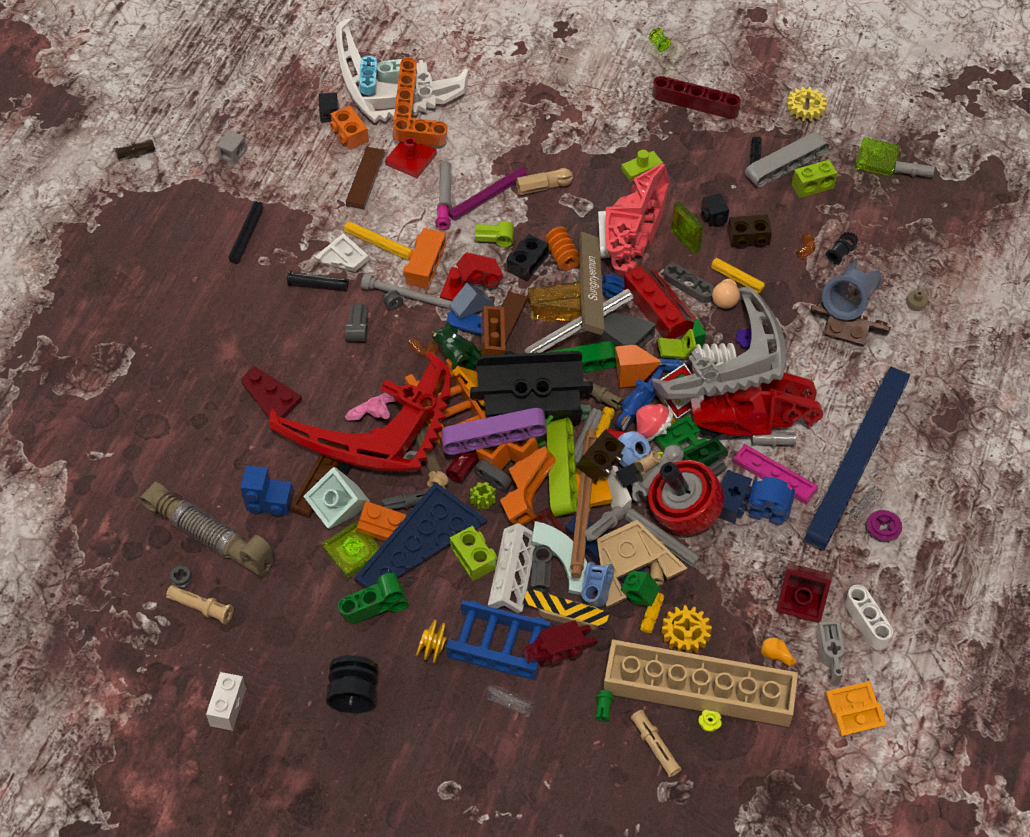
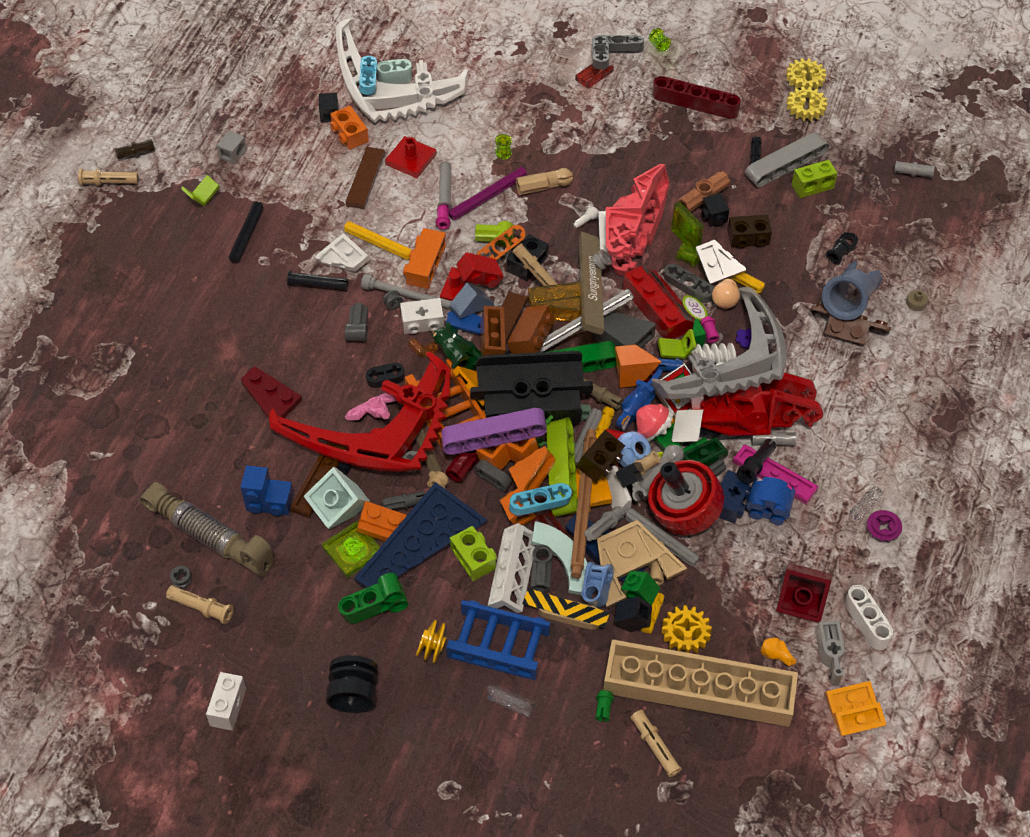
(98, 177): none -> tan pin
(204, 190): none -> lime bracket
(384, 373): none -> black beam
(422, 316): none -> white brick
(424, 131): orange beam -> none
(482, 495): lime gear -> none
(503, 148): none -> clear neon green bush
(515, 241): none -> orange beam
(523, 497): none -> medium azure beam
(531, 330): none -> dark orange brick
(533, 265): none -> tan pin
(559, 643): dark red hinge -> none
(562, 249): orange piece -> none
(590, 72): none -> clear red tile
(590, 214): none -> white piece
(602, 259): none -> light grey bush
(604, 43): none -> dark grey beam
(612, 285): blue gear -> none
(633, 614): none -> black brick
(641, 164): lime tile -> none
(687, 425): none -> white sticker
(688, 254): none -> clear neon green bush
(694, 307): none -> sticker
(703, 189): none -> nougat piece
(708, 325): none -> dark pink pin
(710, 726): neon yellow plate -> none
(717, 262): none -> white wing
(754, 464): none -> black pin
(806, 70): none -> light yellow gear
(808, 246): clear orange arm -> none
(856, 459): dark blue beam -> none
(877, 156): clear neon green tile -> none

